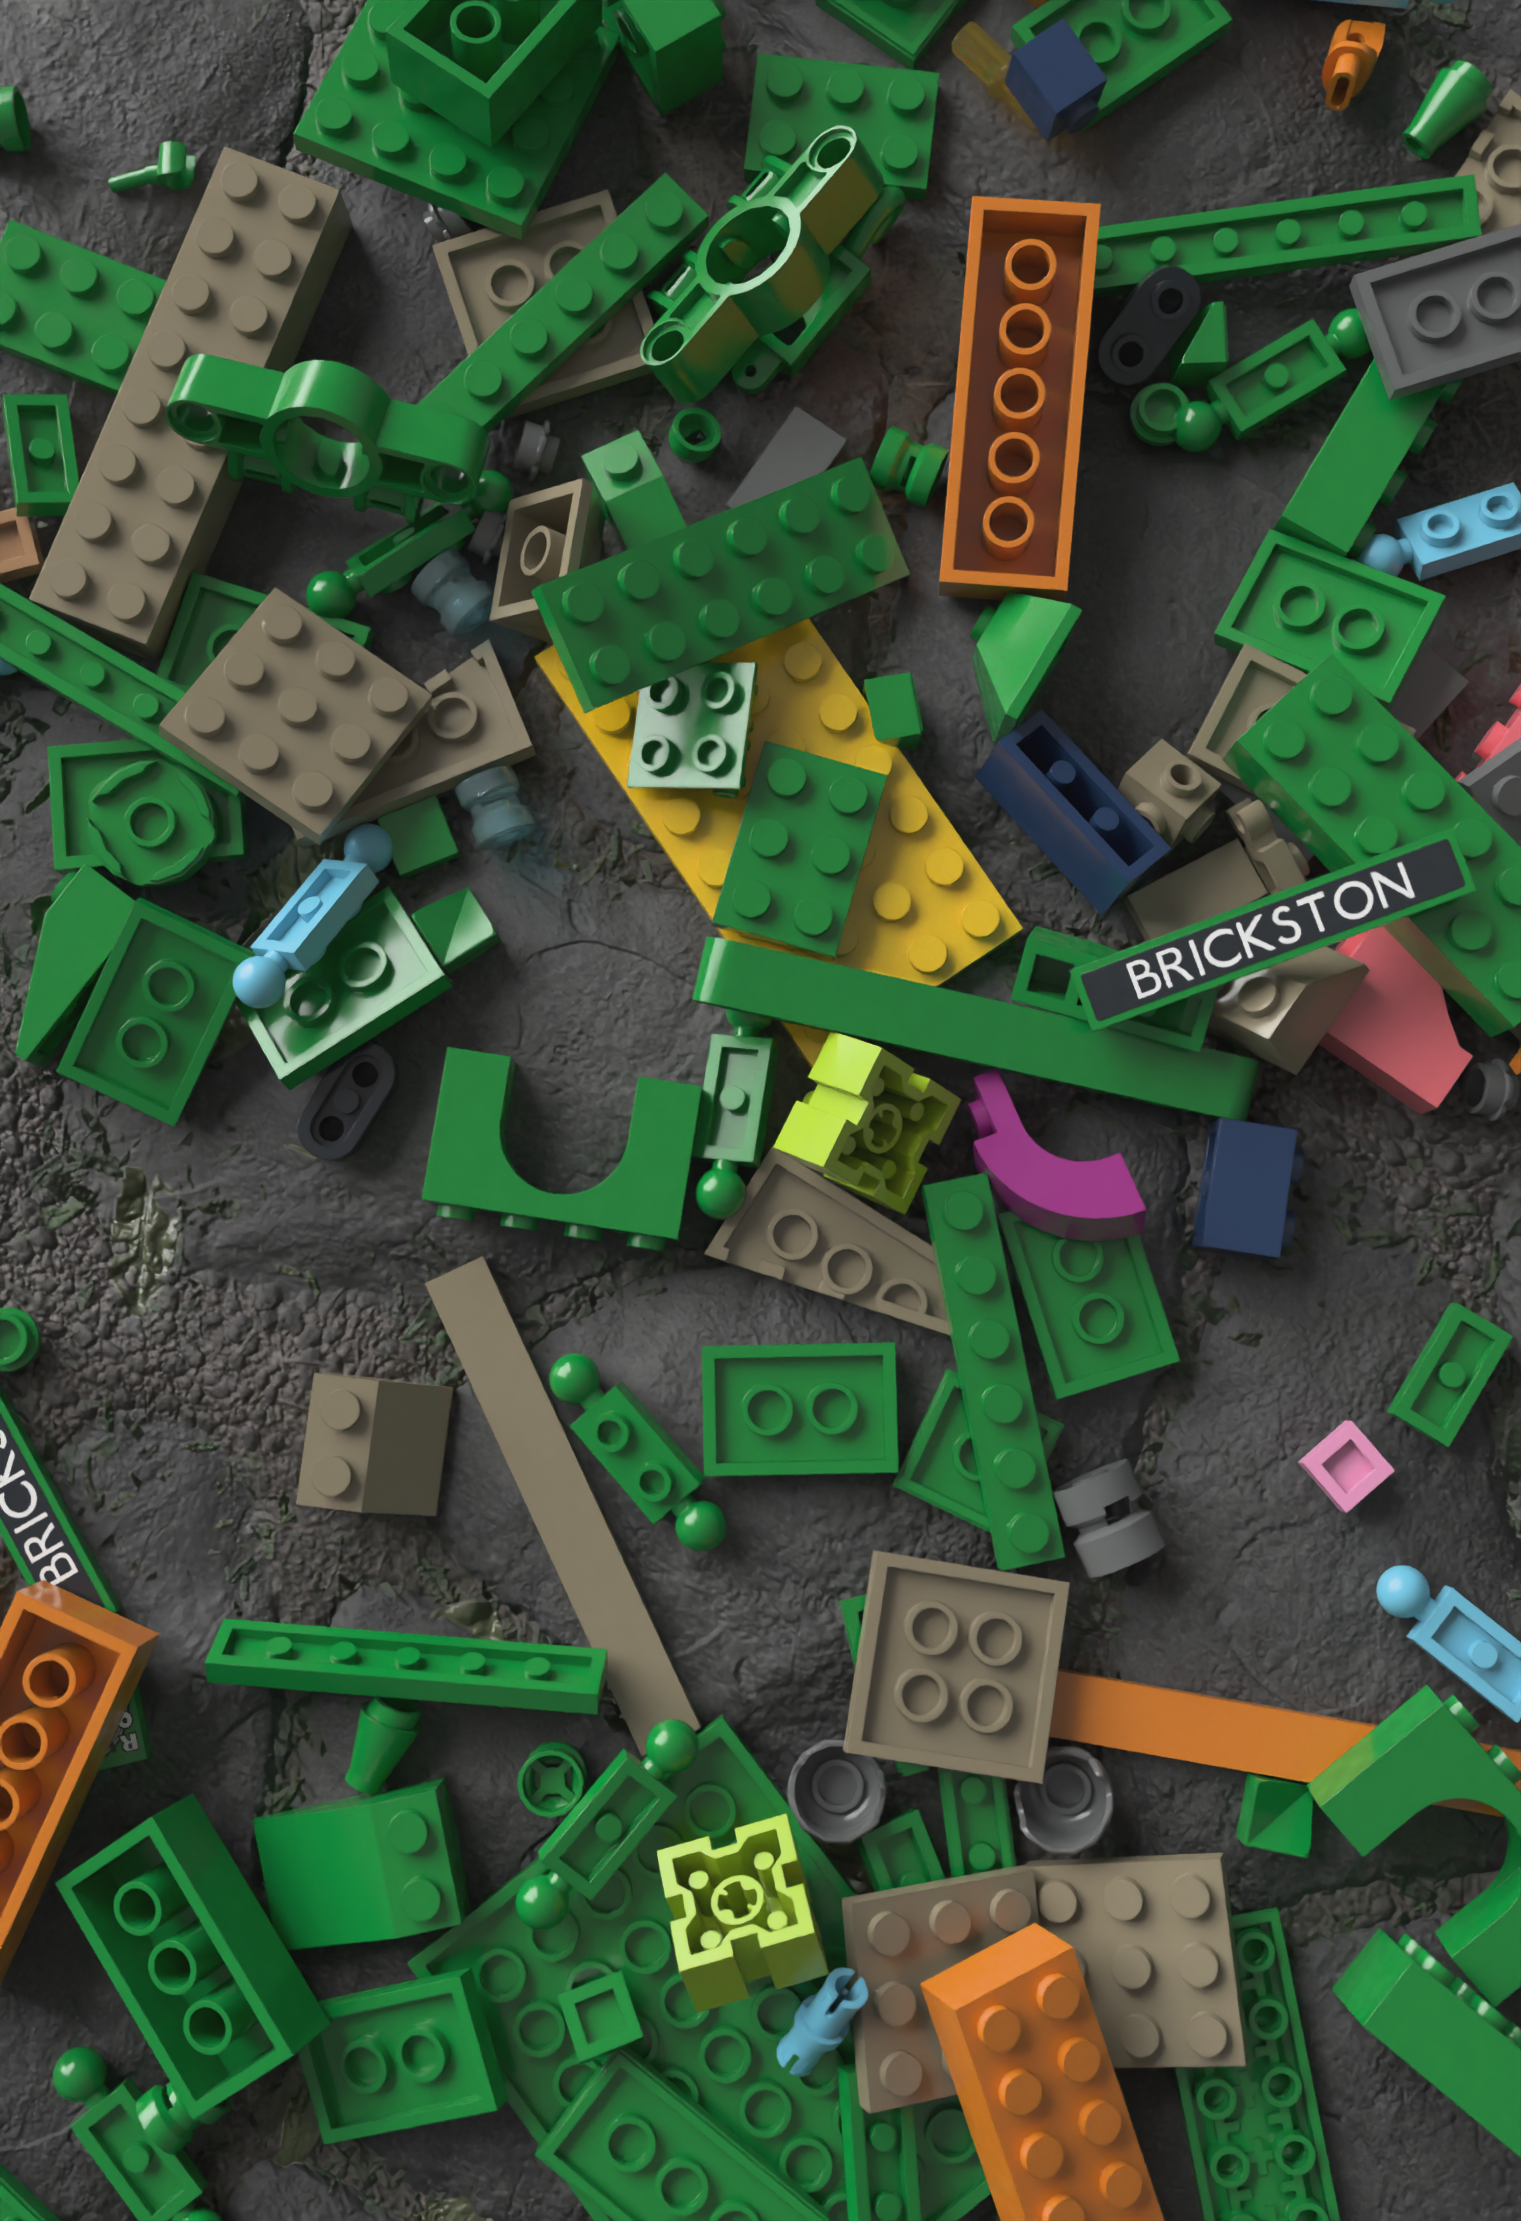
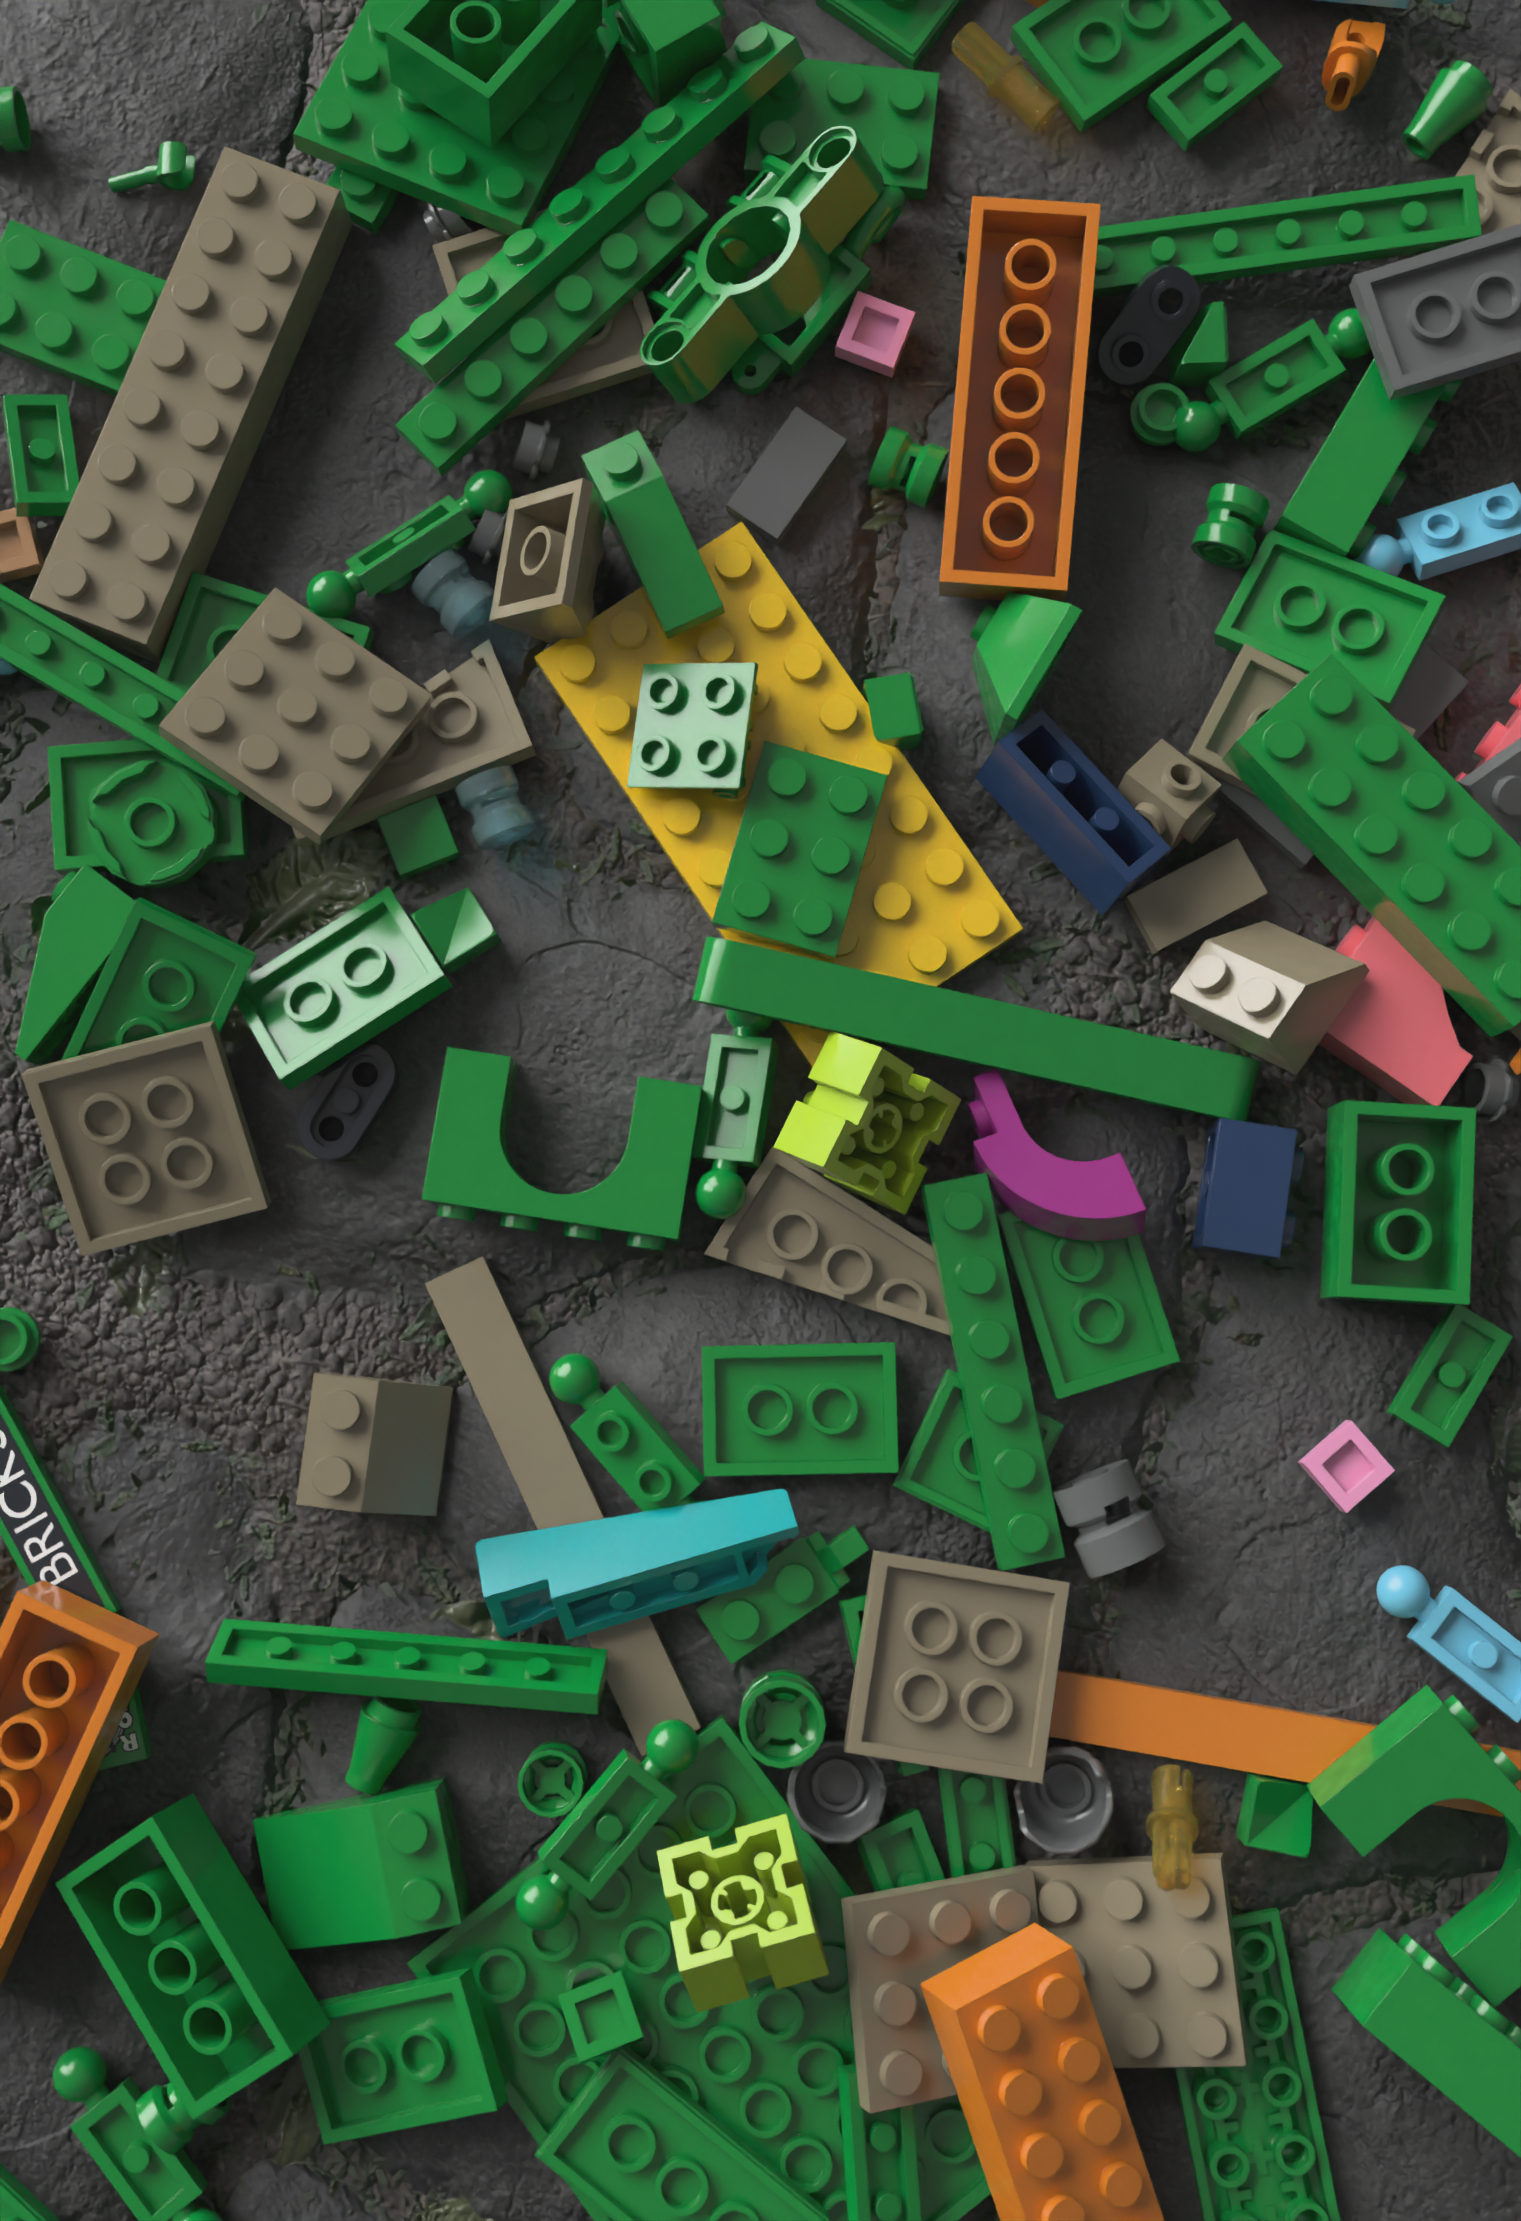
(147, 1138): none -> dark tan plate
(313, 916): medium azure plate -> none
(364, 198): none -> green plate
(401, 450): green piece -> none
(599, 200): none -> green plate
(630, 1563): none -> teal wedge
(686, 428): green hinge -> none
(720, 584): green plate -> none
(782, 1718): none -> green wheel
(792, 1586): none -> green hinge
(822, 2021): medium azure pin -> none
(874, 334): none -> bright pink plate
(1047, 984): green slope -> none
(1056, 81): dark blue brick -> none
(1172, 1827): none -> clear yellow axle
(1214, 86): none -> green plate
(1230, 525): none -> green wheel
(1273, 930): tile -> none
(1275, 862): dark tan plate -> none
(1398, 1203): none -> green brick

